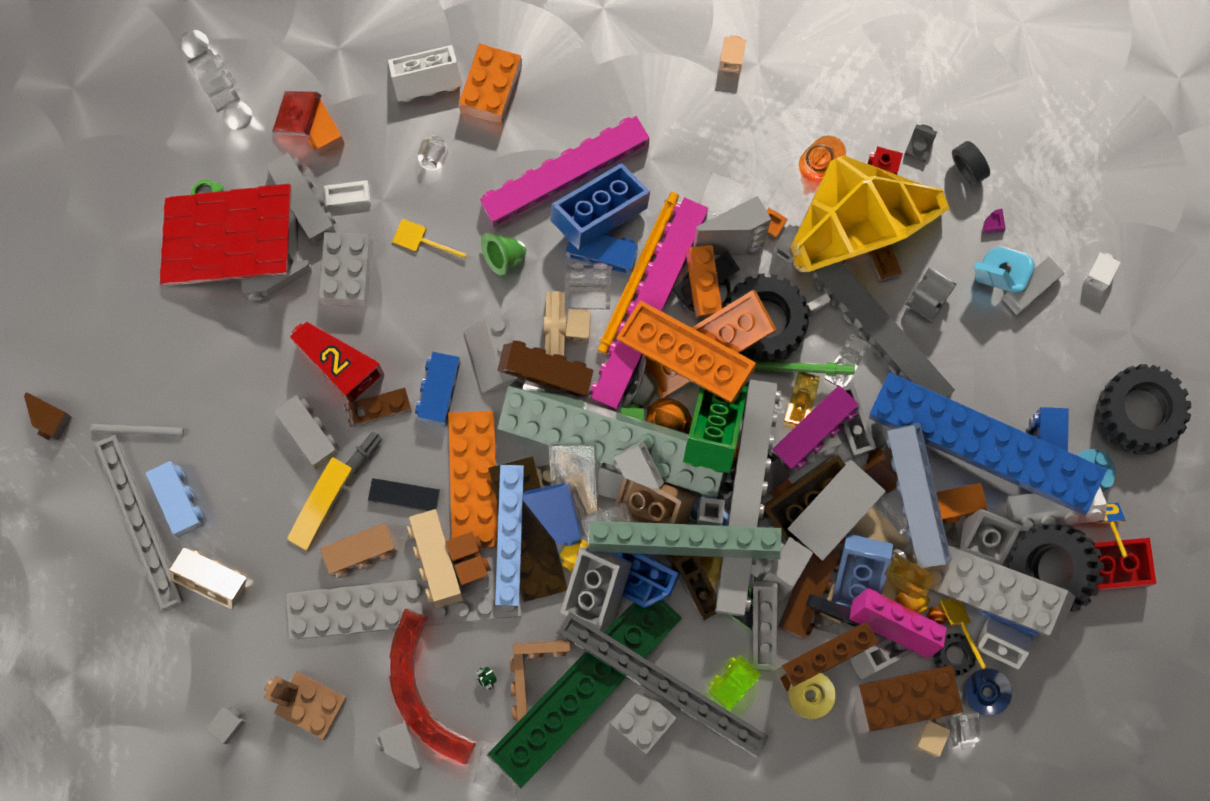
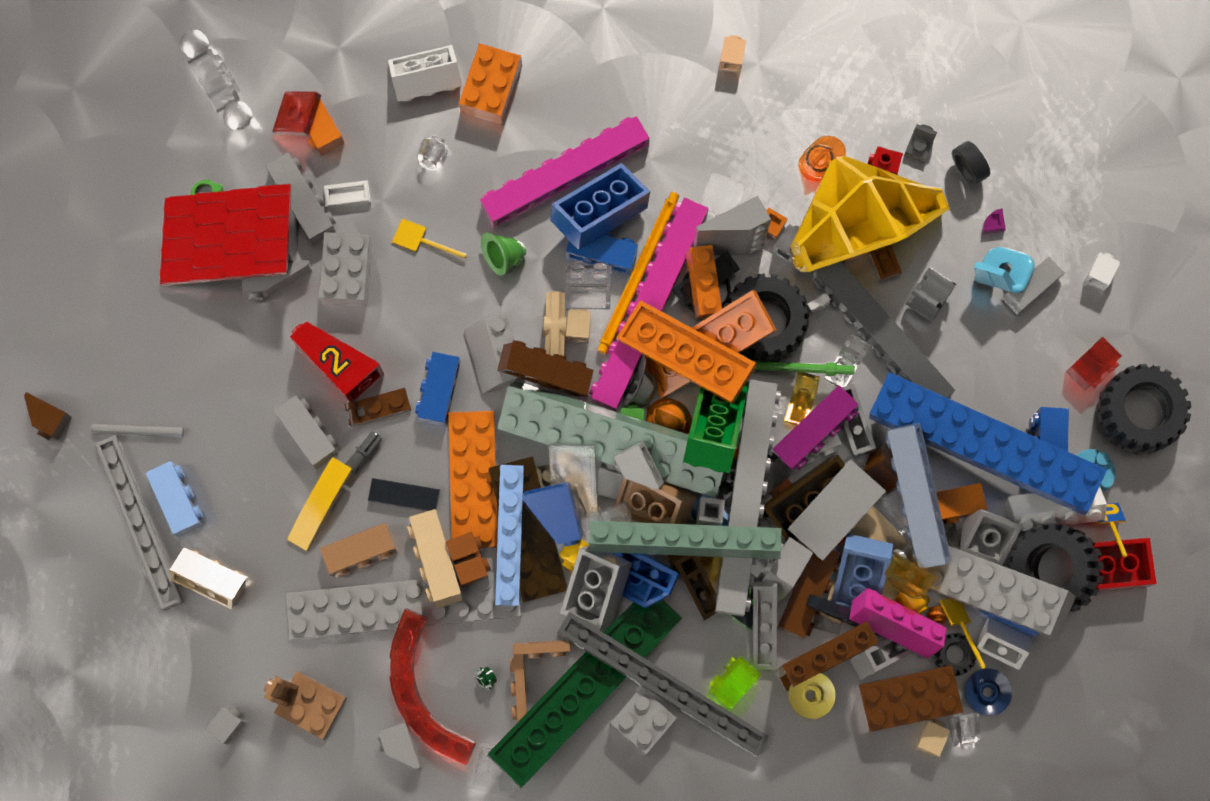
(1094, 363): none -> clear red brick

